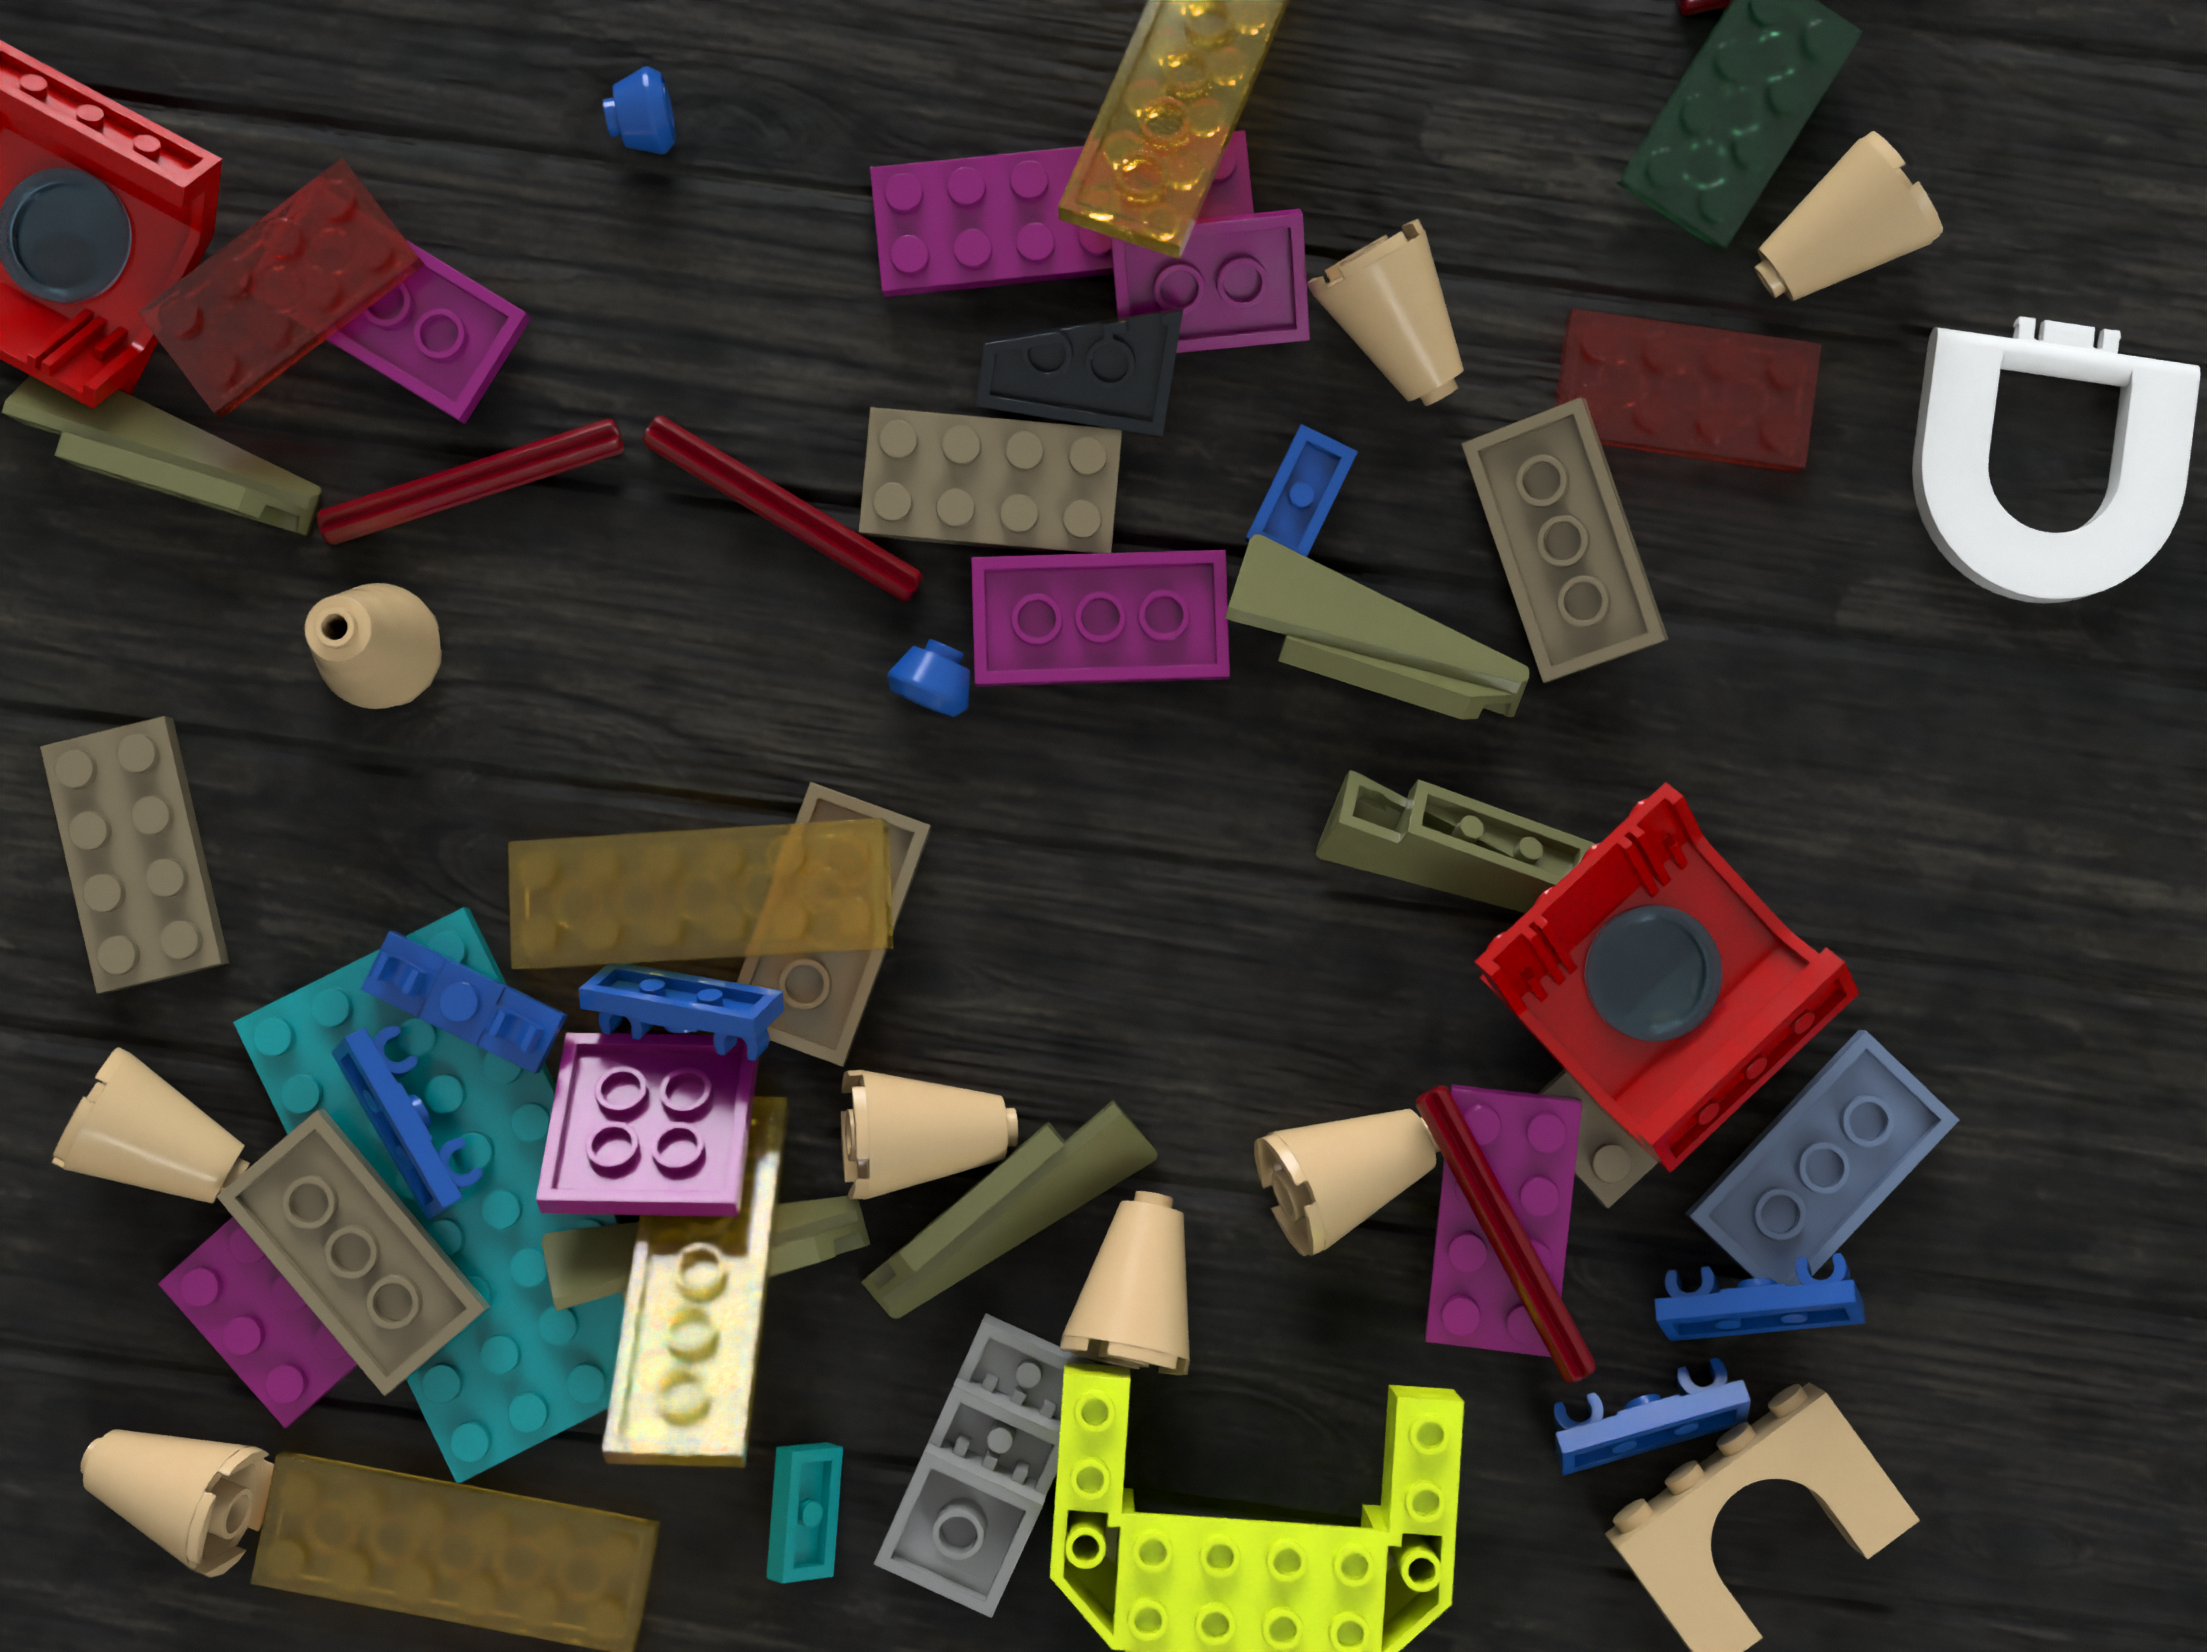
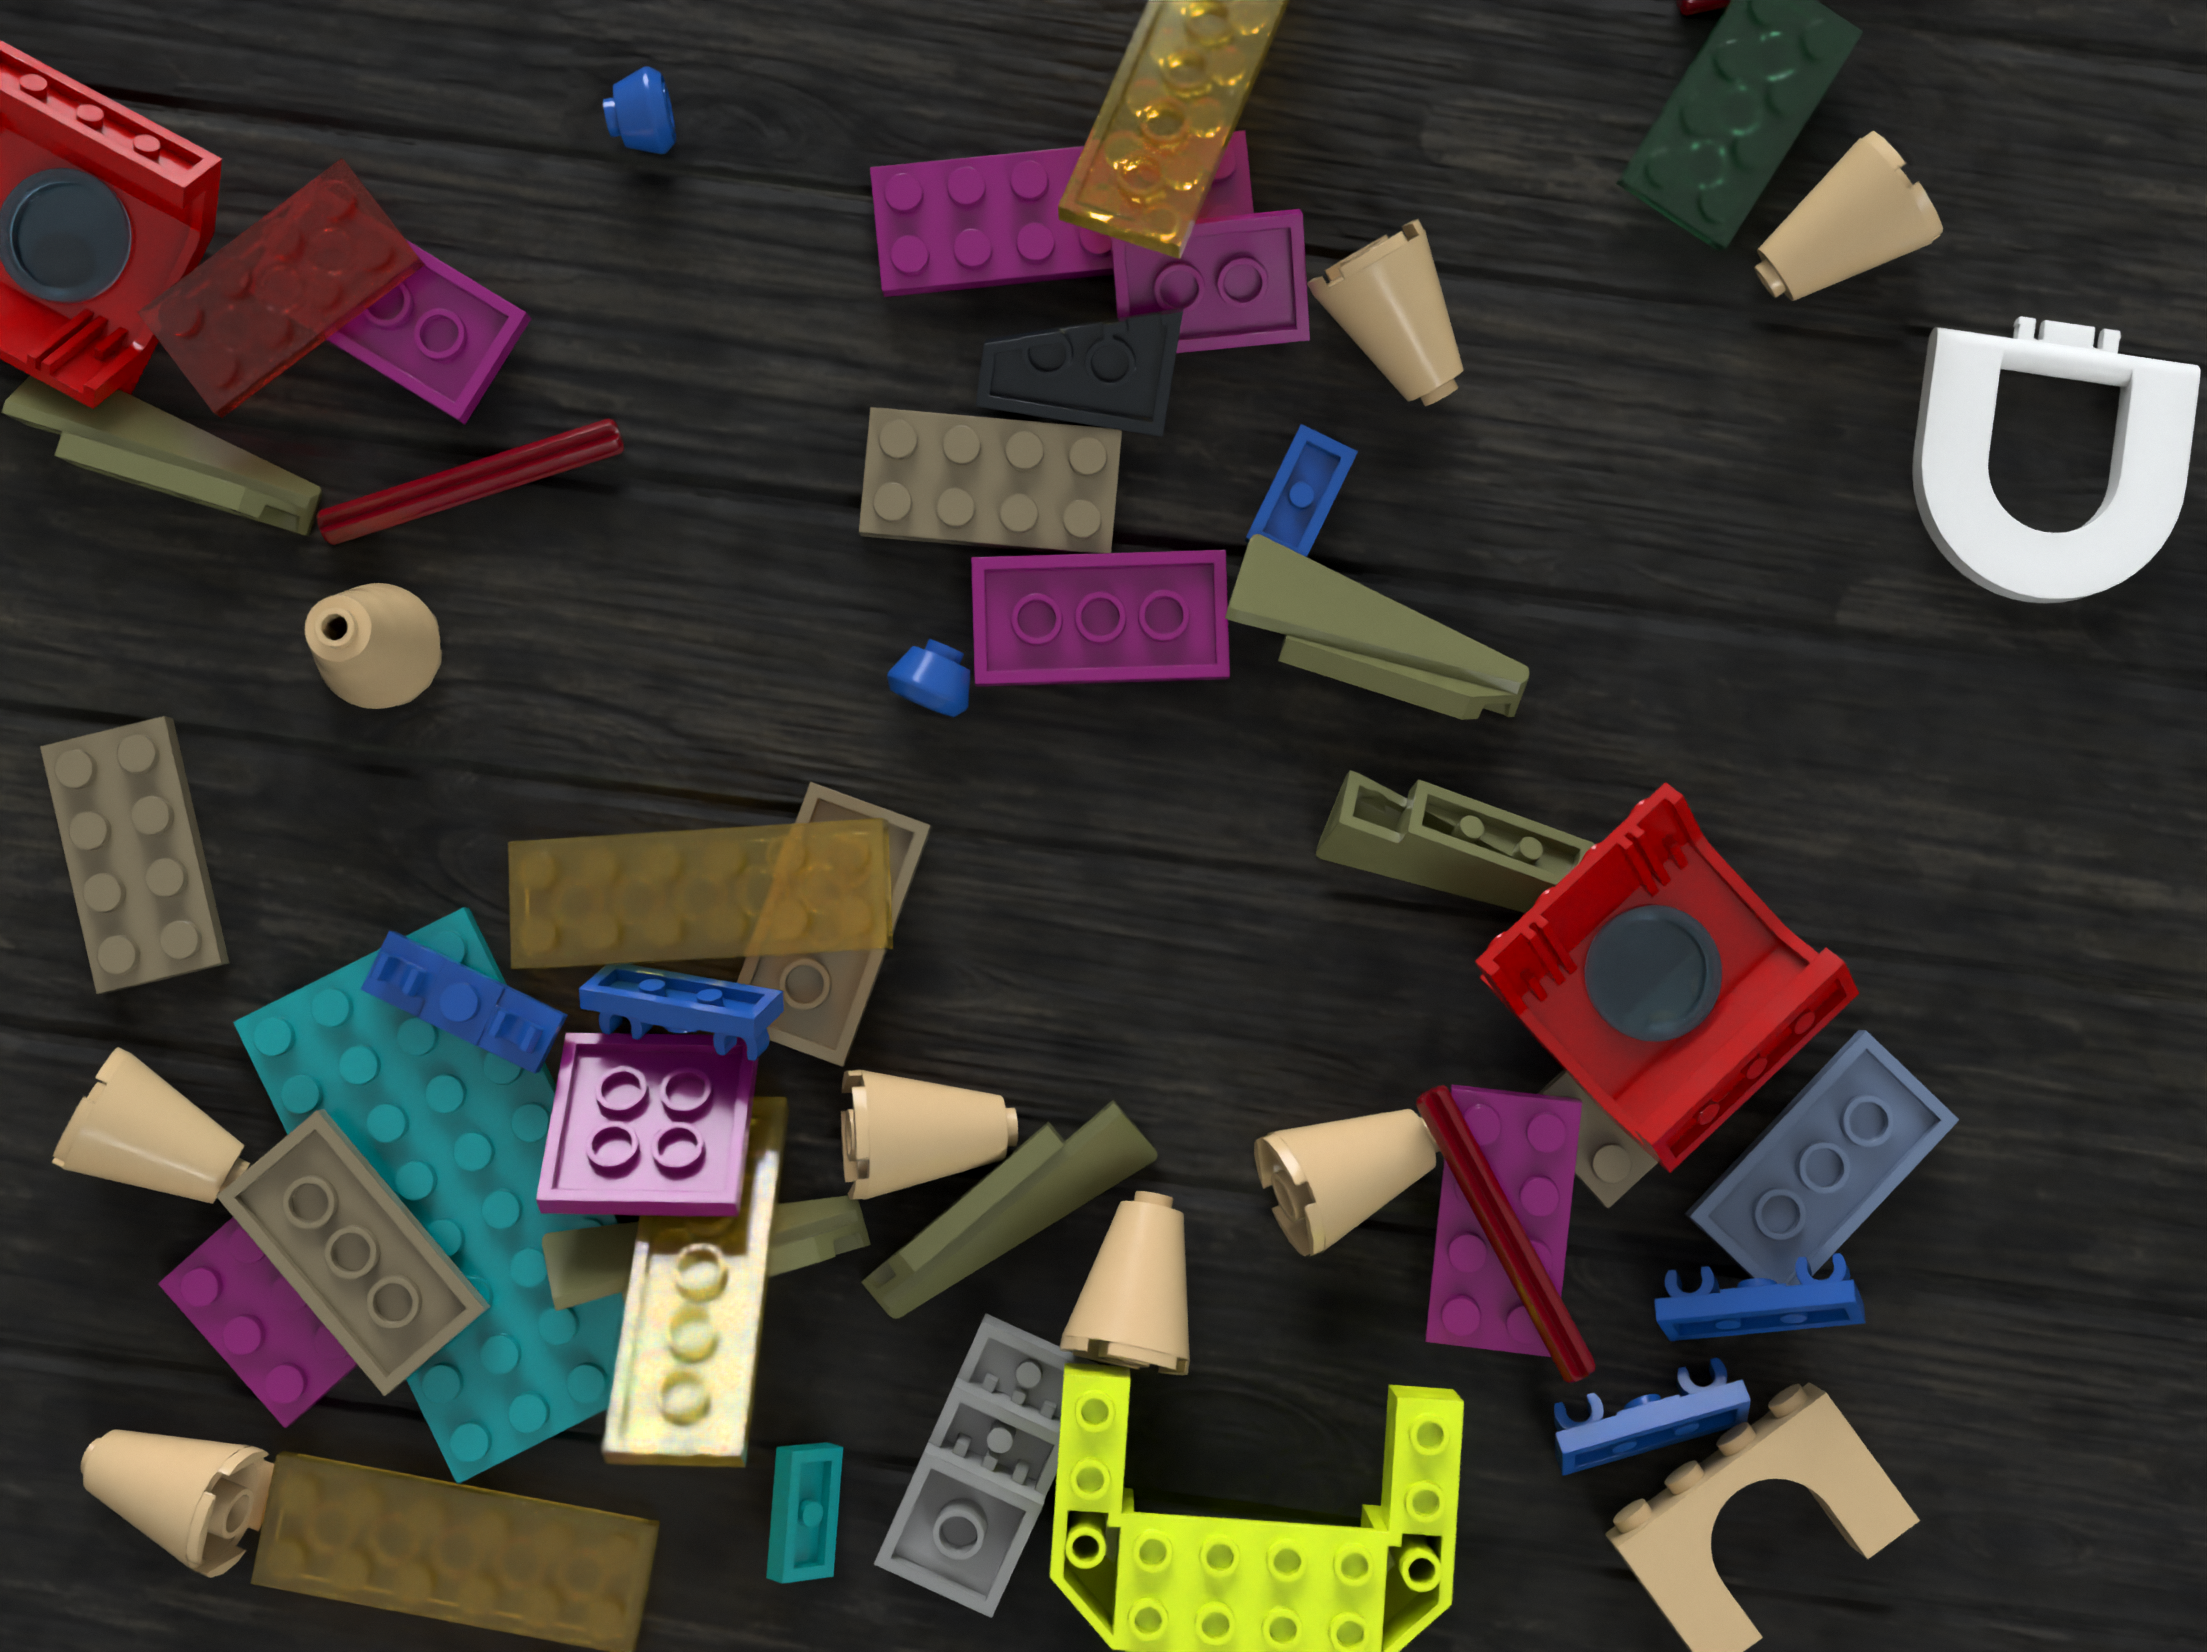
(402, 1120): blue plate -> none
(782, 508): dark red axle -> none
(1564, 540): dark tan plate -> none
(1691, 388): clear red plate -> none

